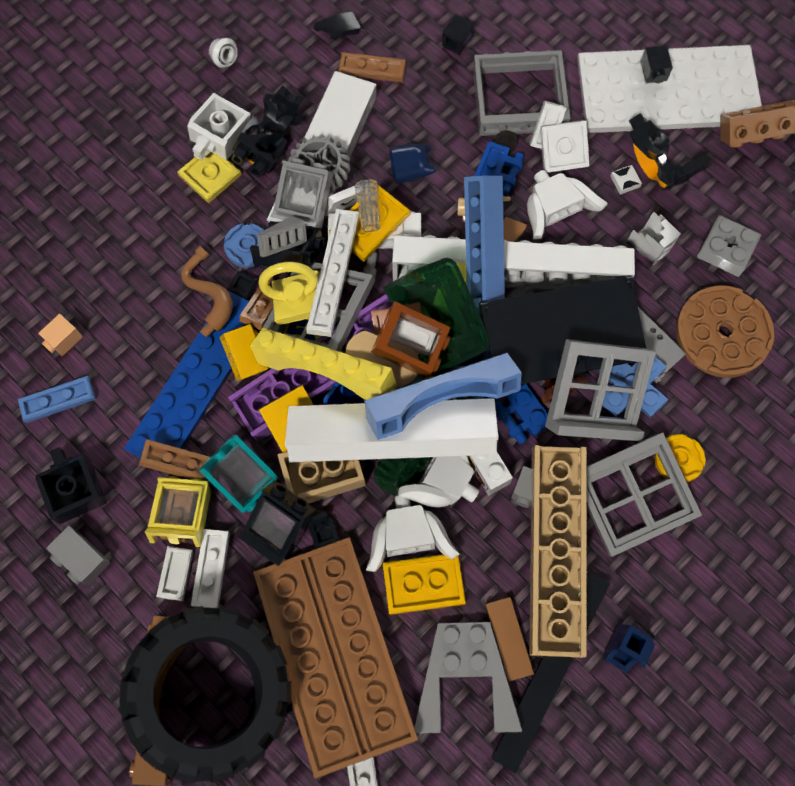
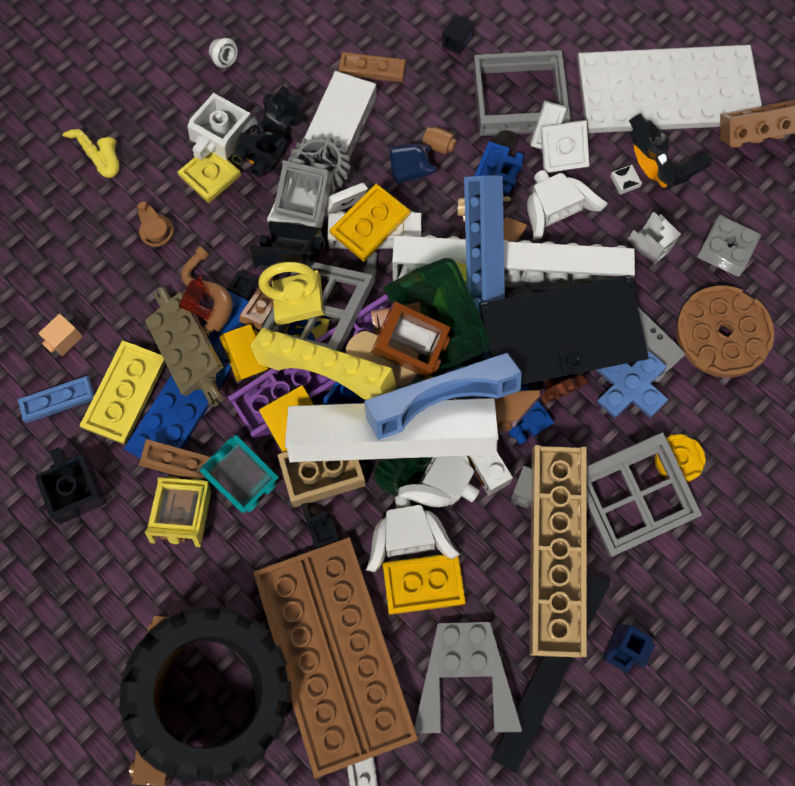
(78, 556): light grey brick -> none
(105, 158): none -> light yellow piece
(123, 392): none -> light yellow plate
(153, 226): none -> medium nougat piece
(175, 573): white tile -> none
(185, 347): none -> dark tan plate
(192, 298): none -> clear red piece
(210, 569): white plate -> none
(238, 244): medium blue tile -> none
(276, 523): black window -> none
(295, 236): light grey slope -> none
(333, 273): white tile -> none
(339, 24): black slope -> none
(368, 197): clear axle -> none
(439, 140): none -> medium nougat brick
(509, 639): medium nougat tile -> none
(513, 408): none -> medium nougat slope
(594, 424): light grey window -> none
(656, 64): black brick -> none

